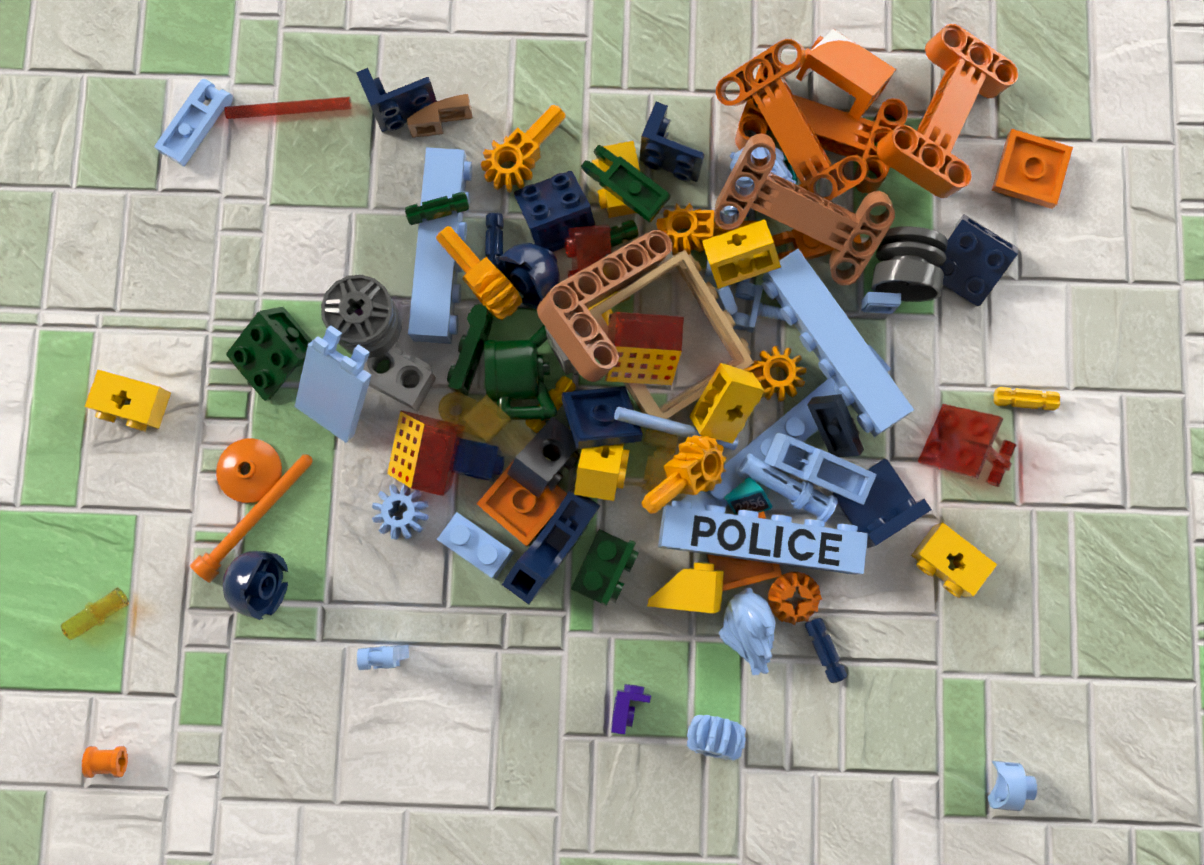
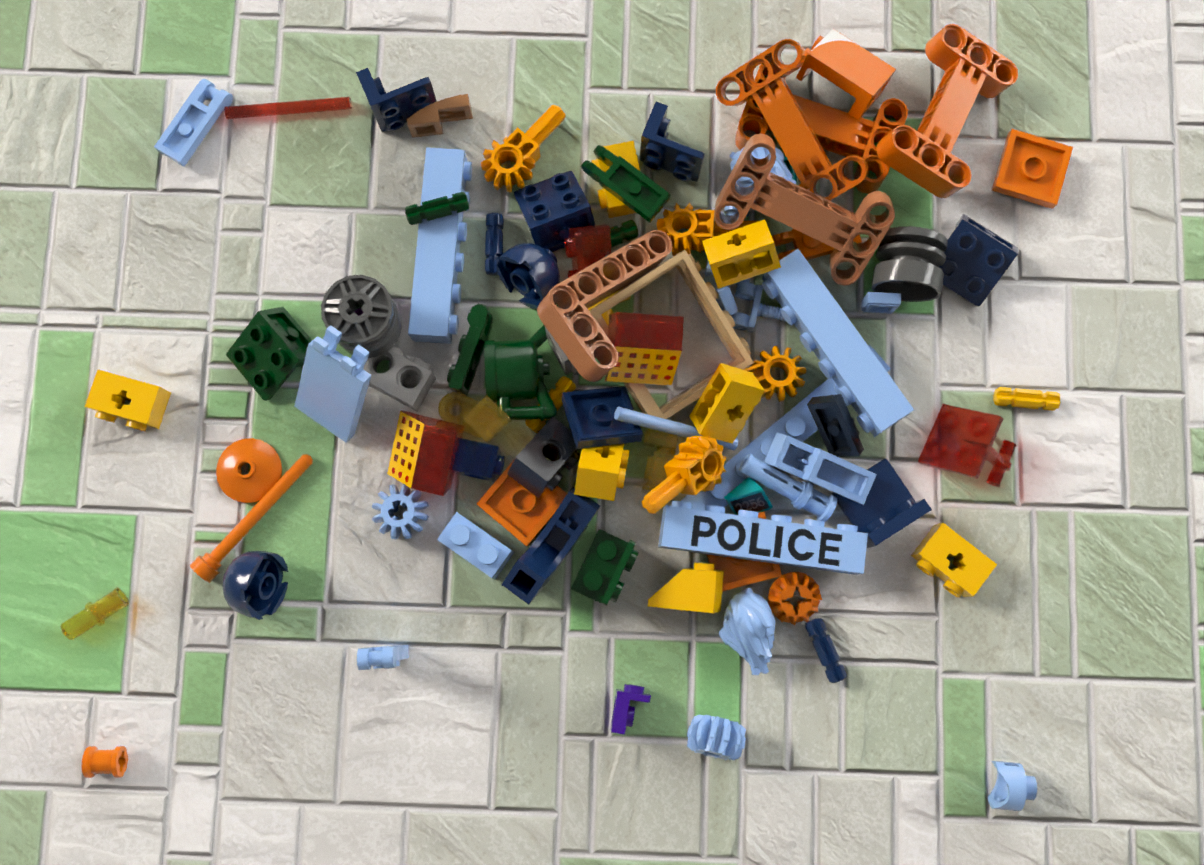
(481, 276): light orange gear -> none

